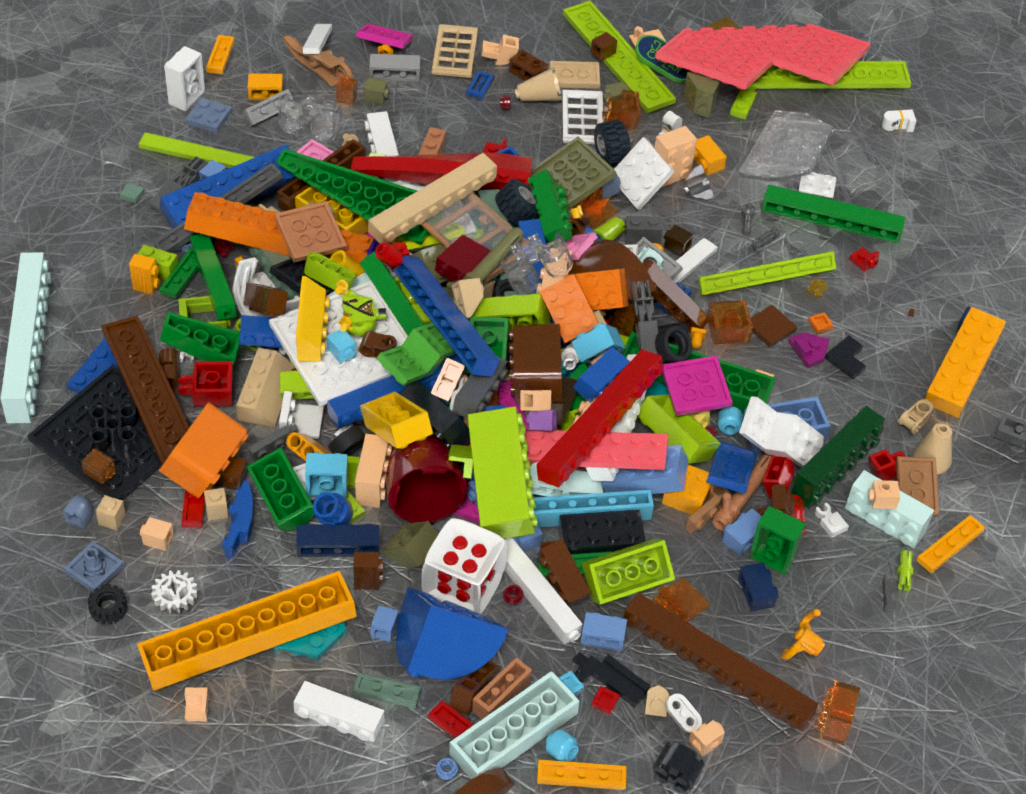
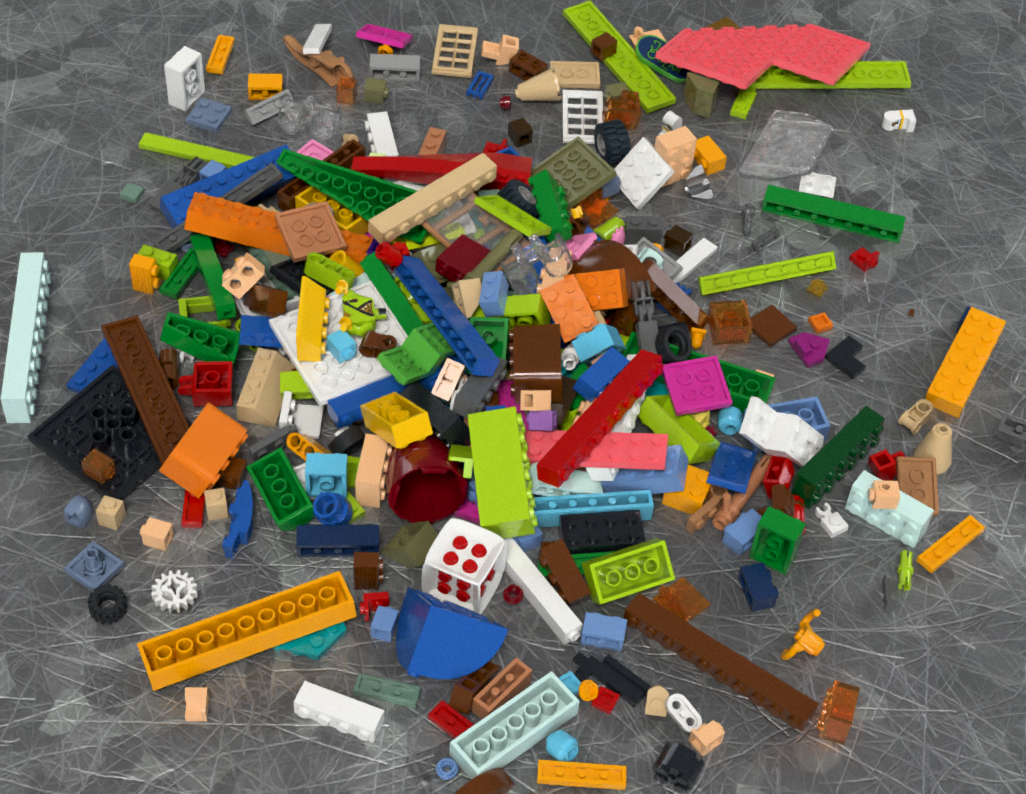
(246, 277): none -> light nougat brick
(371, 602): none -> red bracket
(493, 294): none -> medium blue brick
(512, 215): none -> lime tile
(520, 132): none -> dark brown brick
(588, 690): none -> light orange plate
(619, 235): none -> bright pink piece

